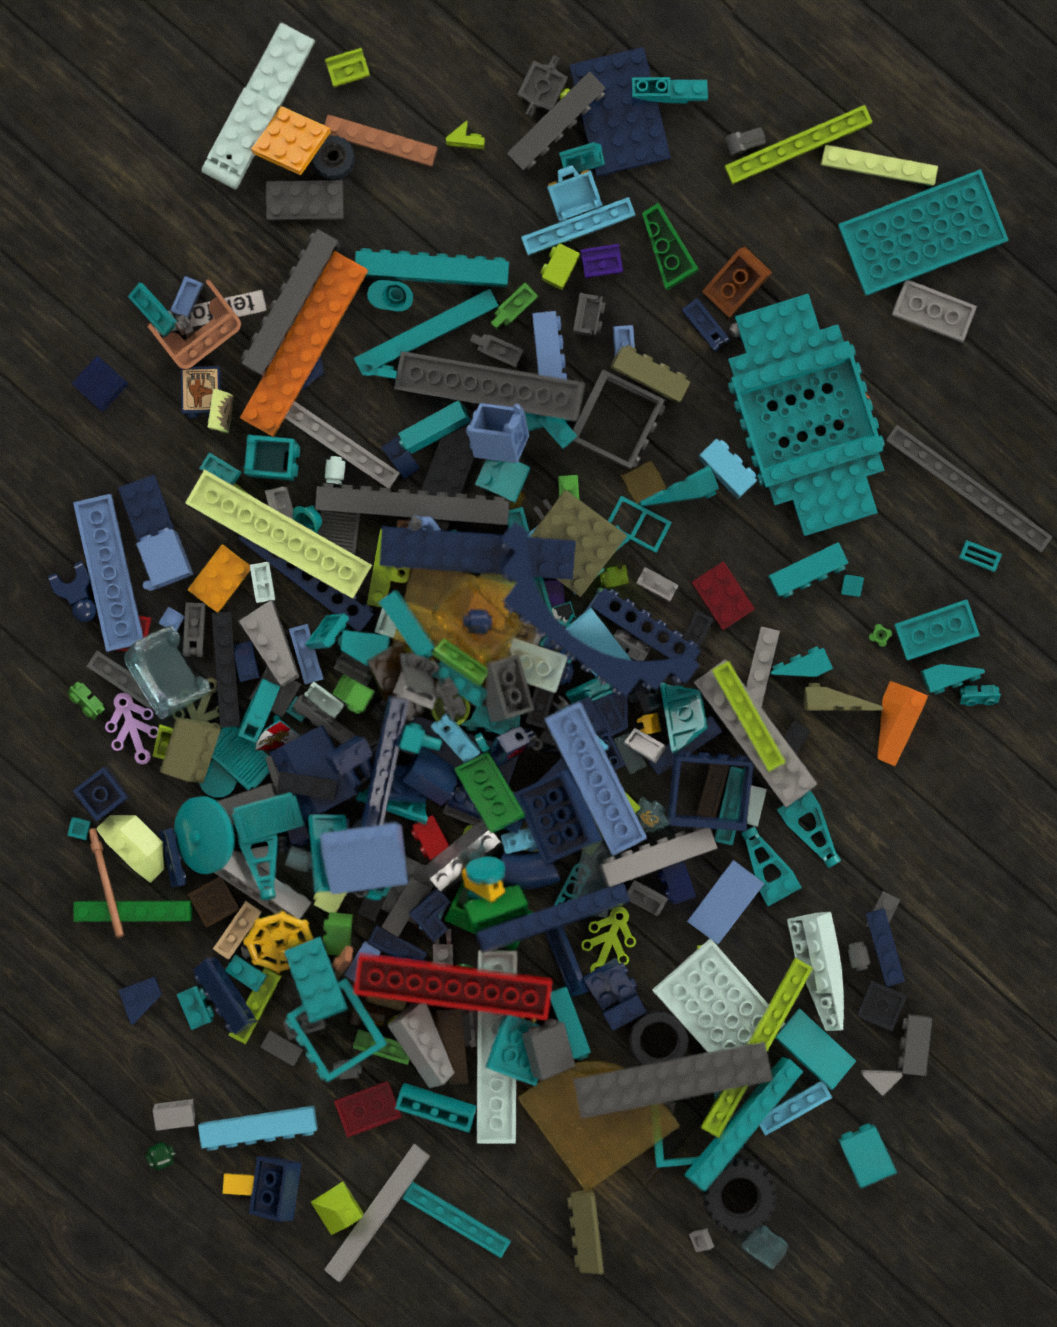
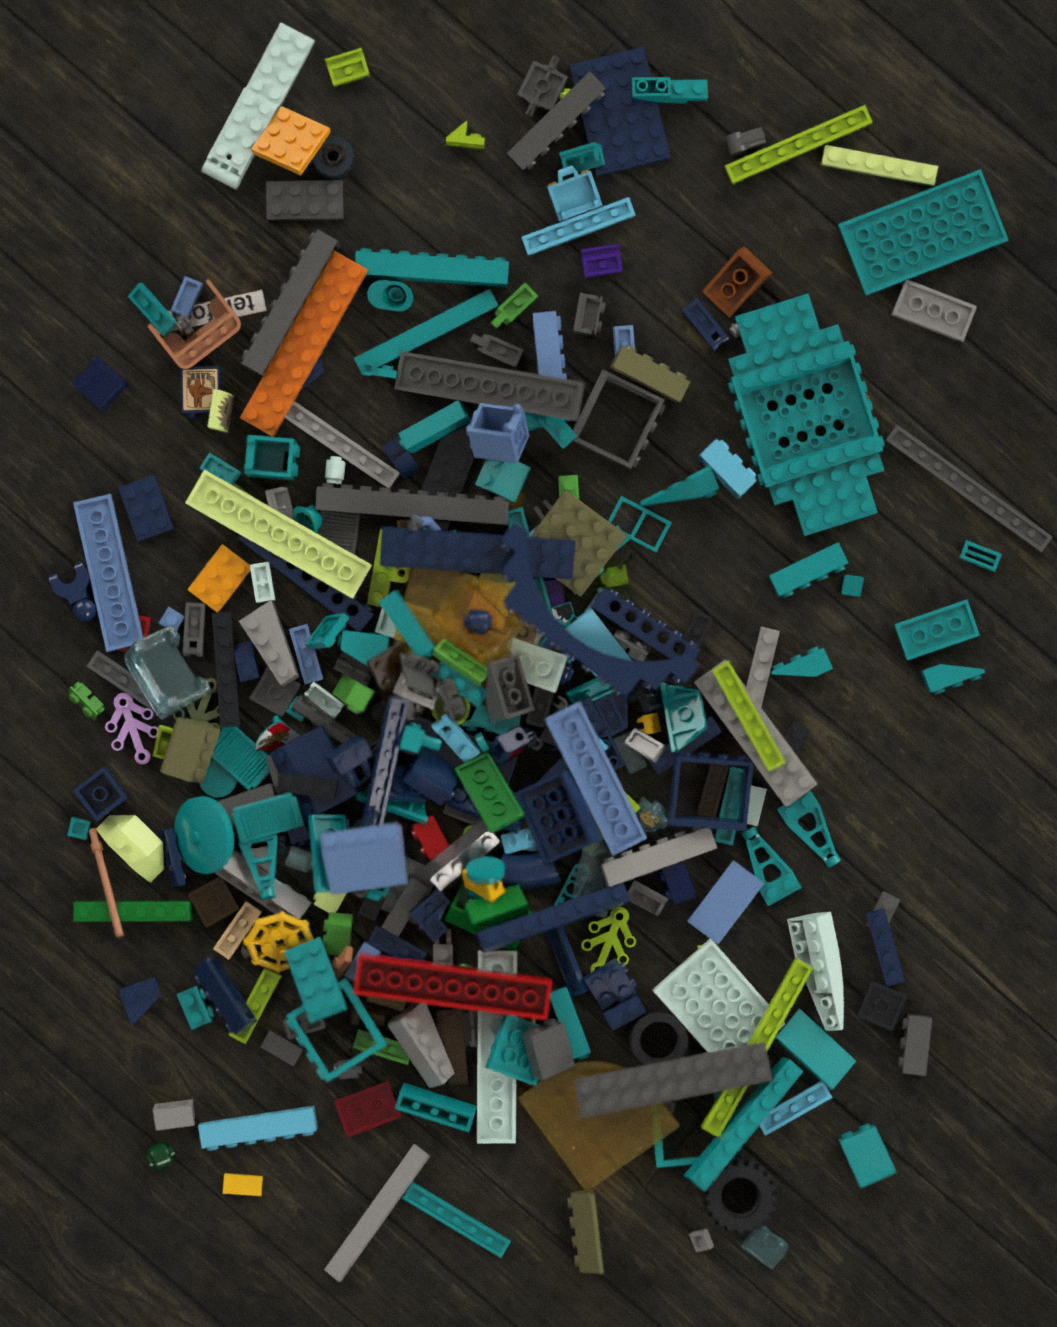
(164, 559): medium blue container -> none
(246, 973): teal plate -> none
(258, 710): teal slope -> none
(275, 1188): dark blue slope -> none
(337, 1208): lime slope -> none
(381, 140): nougat plate -> none
(560, 266): lime brick -> none
(644, 482): clear yellow piece -> none
(657, 584): light grey hinge -> none
(671, 254): green wedge -> none
(723, 595): dark red plate -> none
(828, 699): olive wedge -> none
(858, 955): dark grey brick -> none
(881, 1079): light grey slope -> none
(885, 635): bright green plate -> none
(899, 715): orange wedge -> none
(970, 696): teal hinge -> none

